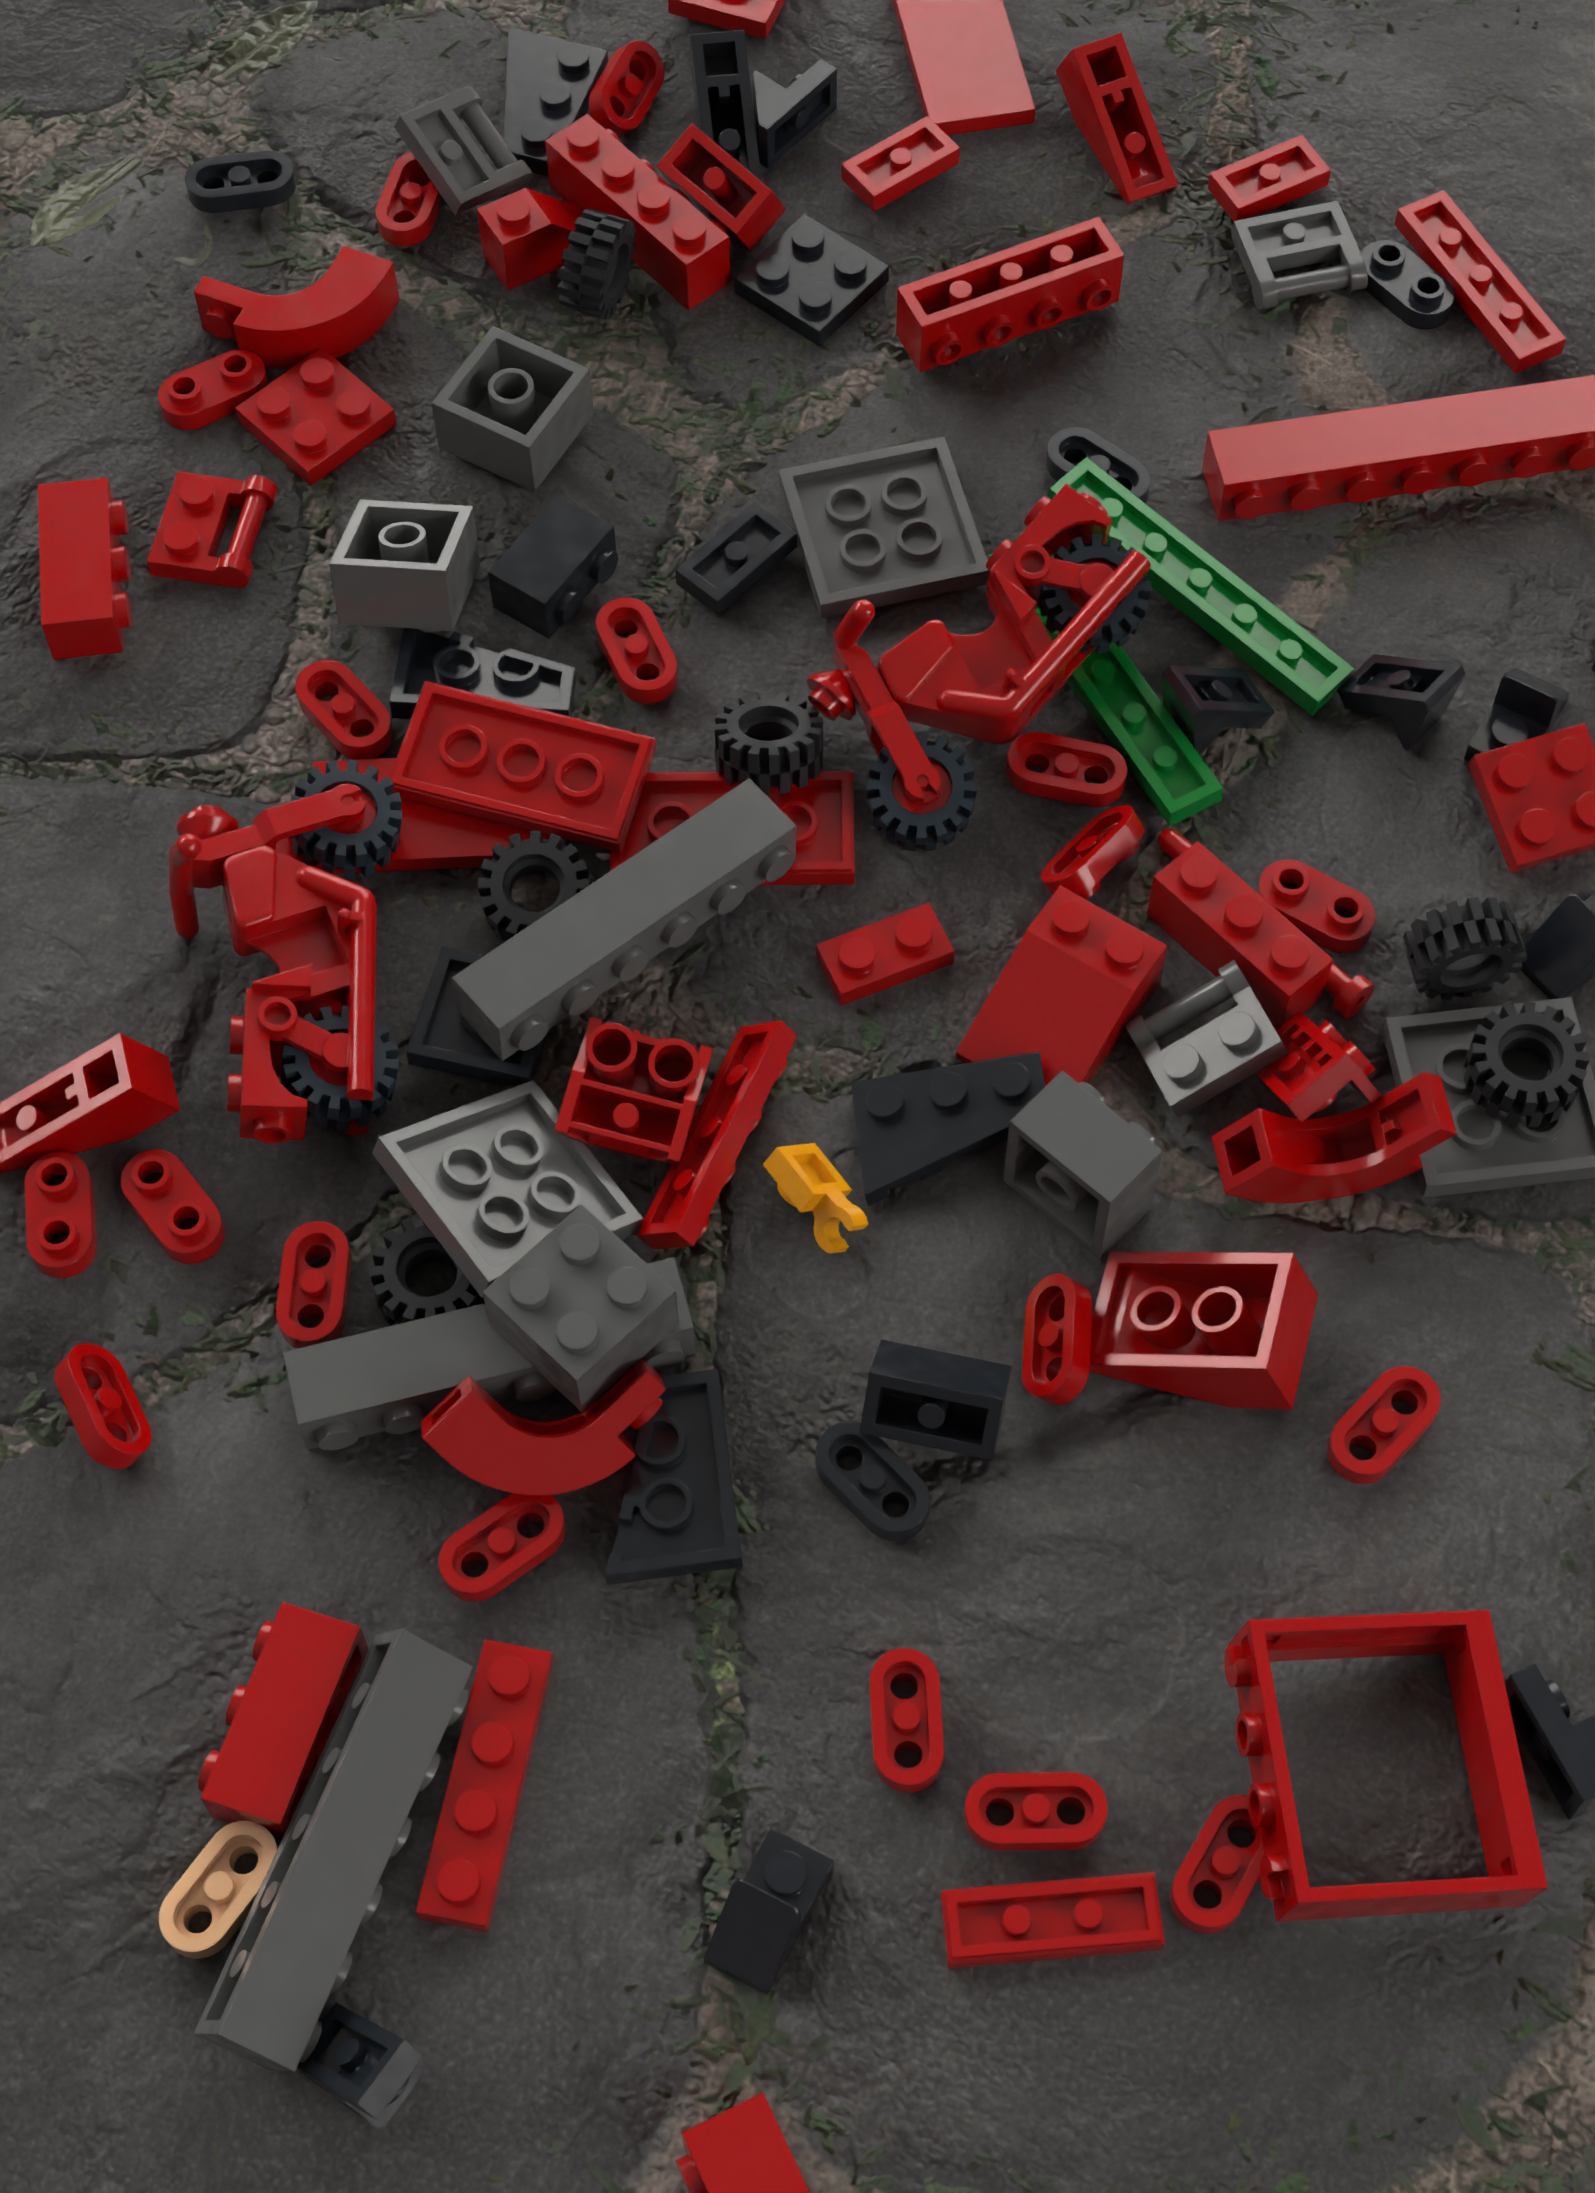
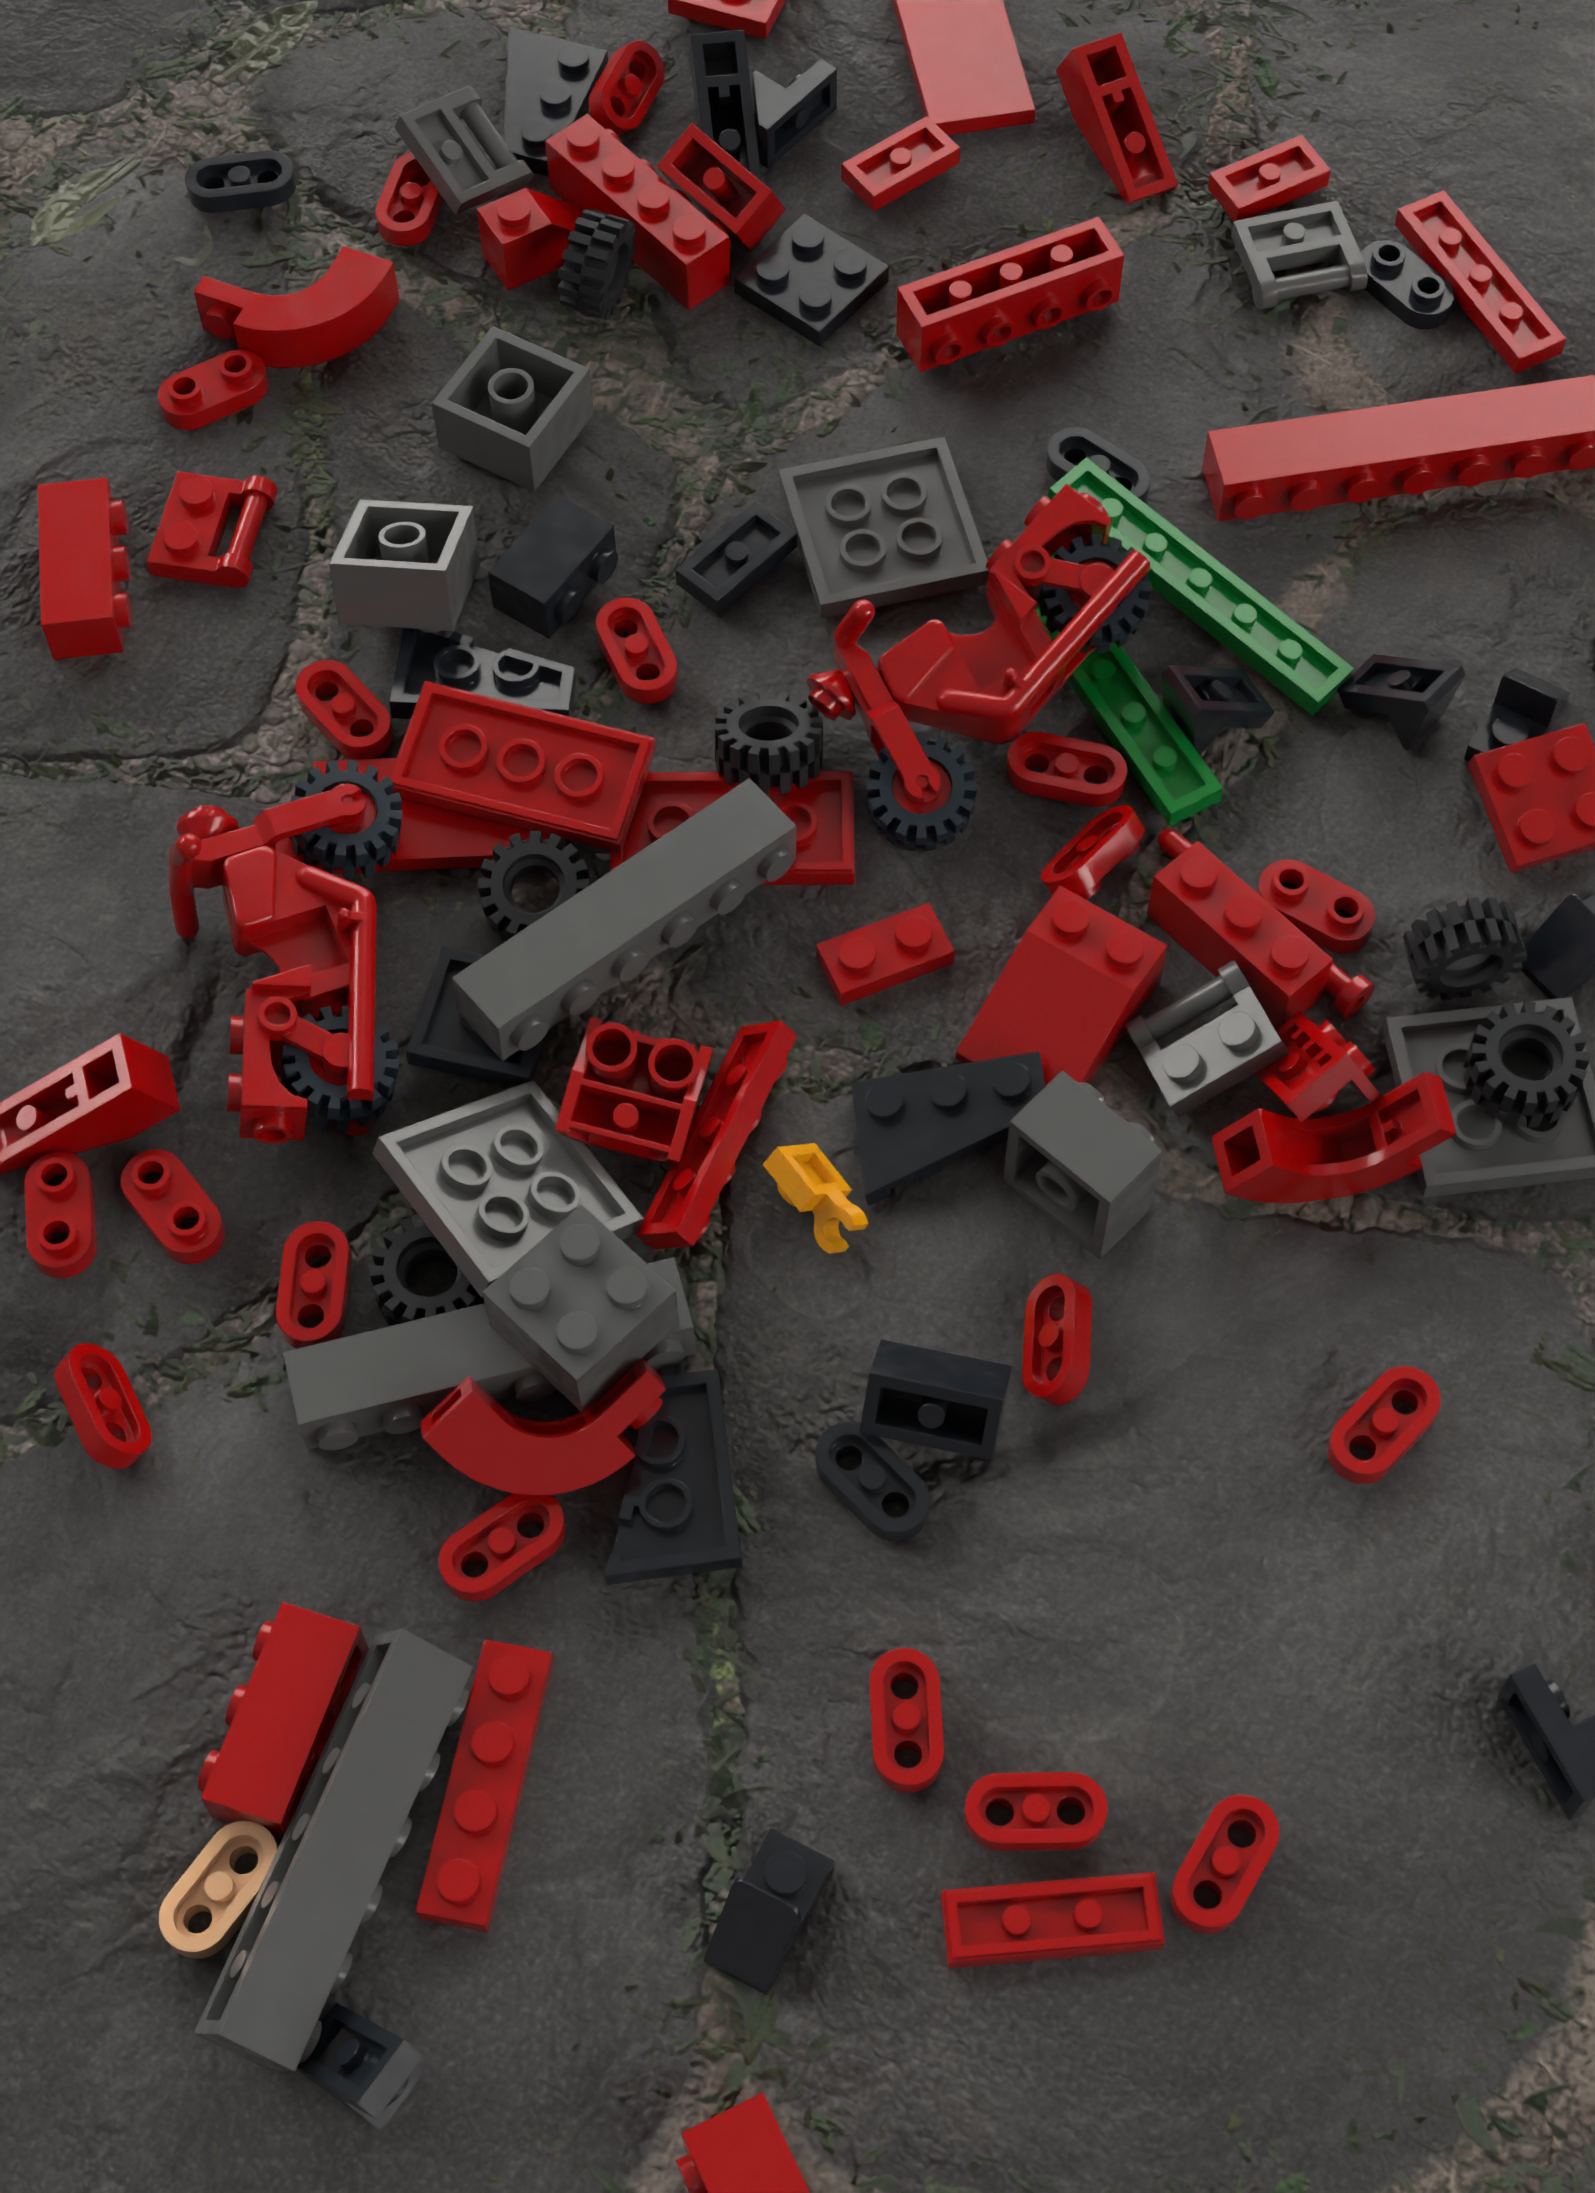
(316, 416): red plate -> none
(1205, 1325): red slope -> none
(1486, 1740): red window -> none

